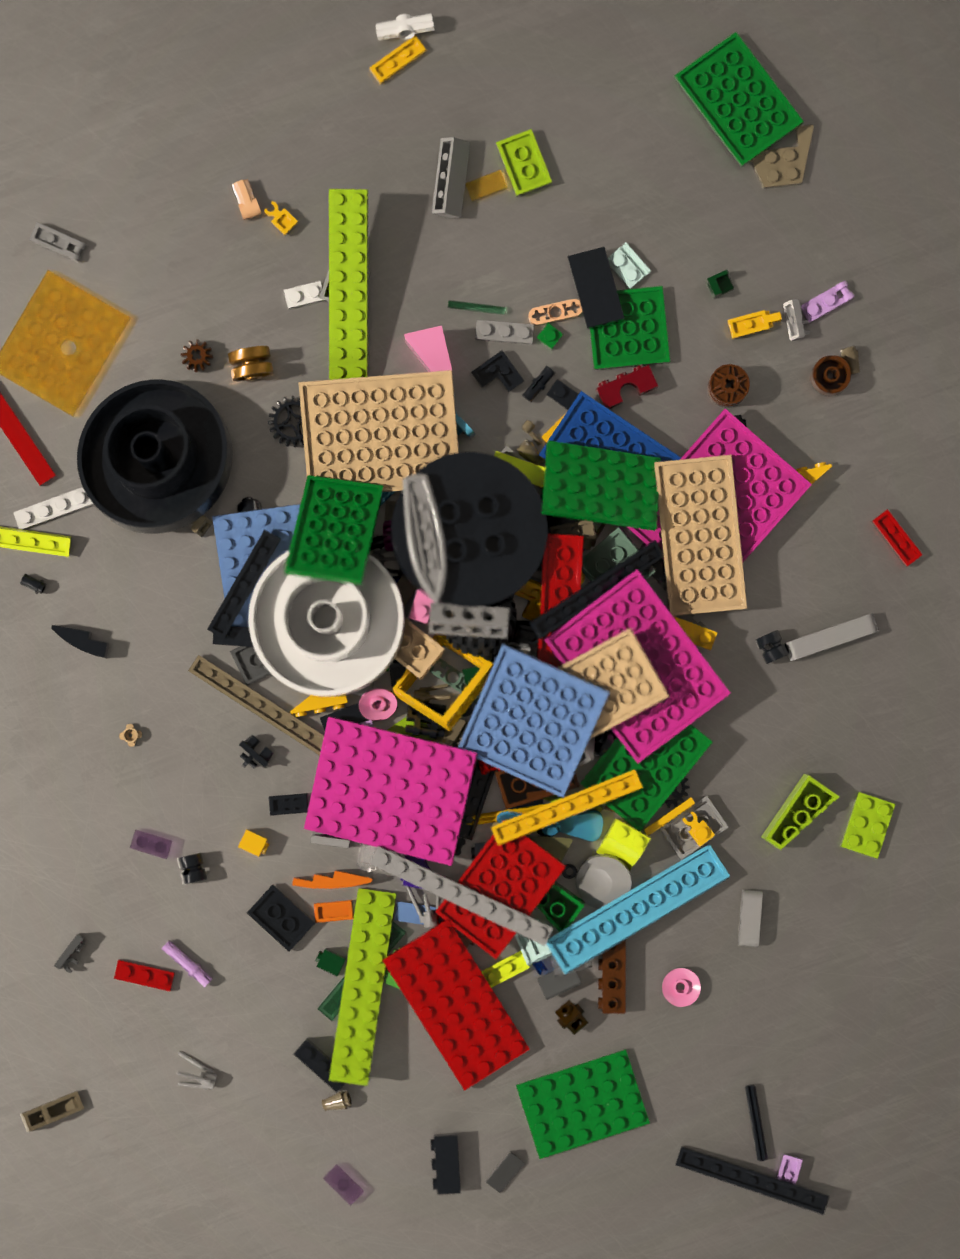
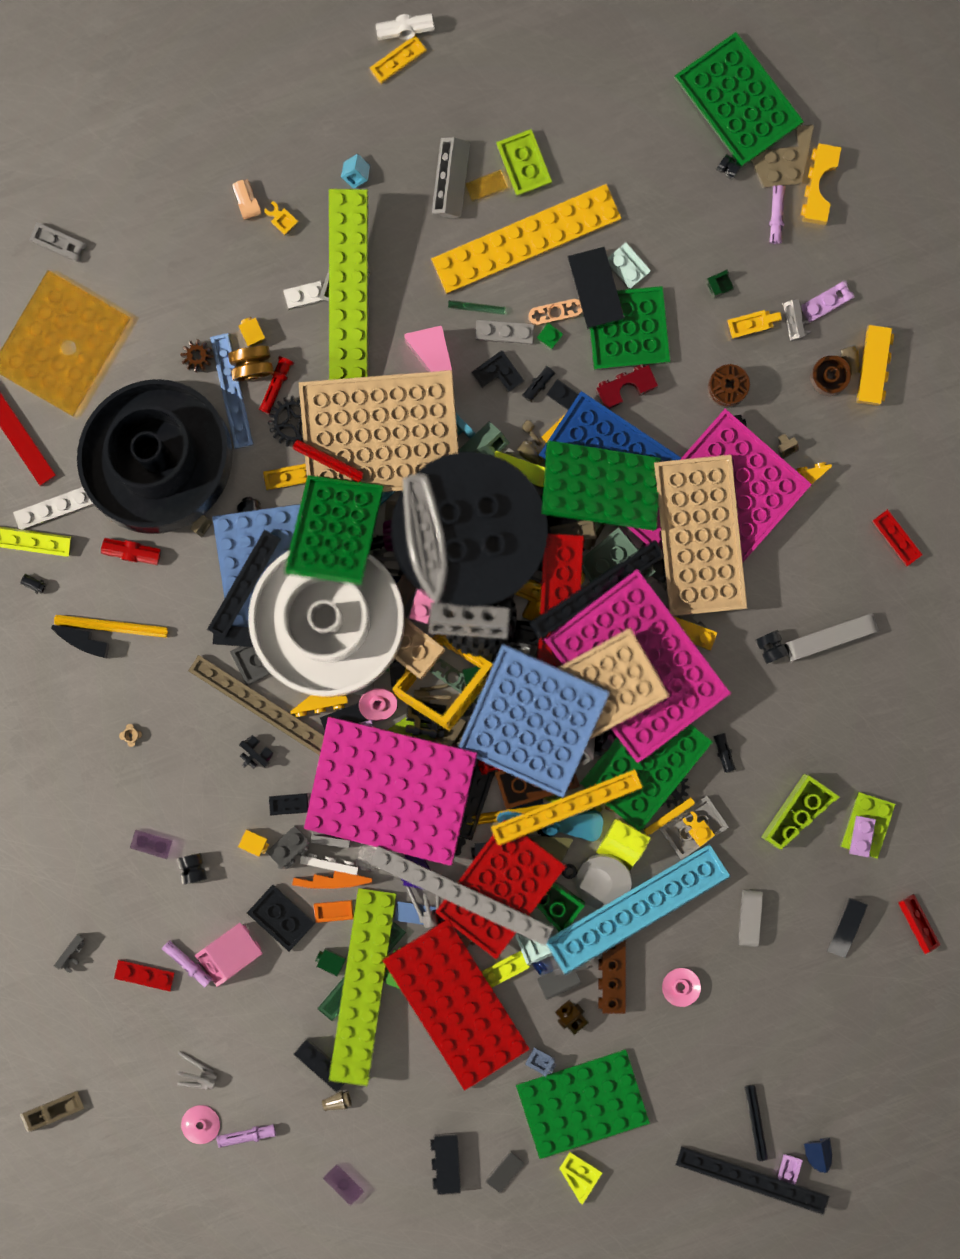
(112, 626): none -> yellow axle
(130, 551): none -> red piece
(207, 1117): none -> bright pink dish
(229, 954): none -> bright pink slope
(231, 392): none -> light blue tile
(245, 1136): none -> lavender pin
(251, 332): none -> yellow brick
(279, 376): none -> red pin
(285, 477): none -> yellow tile
(288, 847): none -> dark grey bracket
(328, 460): none -> red axle
(329, 863): none -> white plate
(355, 171): none -> medium azure panel
(486, 441): none -> sand green slope
(526, 239): none -> yellow plate
(541, 1062): none -> sand blue bracket
(579, 1175): none -> neon yellow wing
(724, 752): none -> black pin
(728, 166): none -> black wheel
(777, 214): none -> lavender pin
(787, 446): none -> dark tan tile
(816, 207): none -> yellow arch
(819, 1154): none -> dark blue brick
(847, 927): none -> black slope
(862, 836): none -> lavender plate
(874, 363): none -> yellow brick
(919, 923): none -> red plate

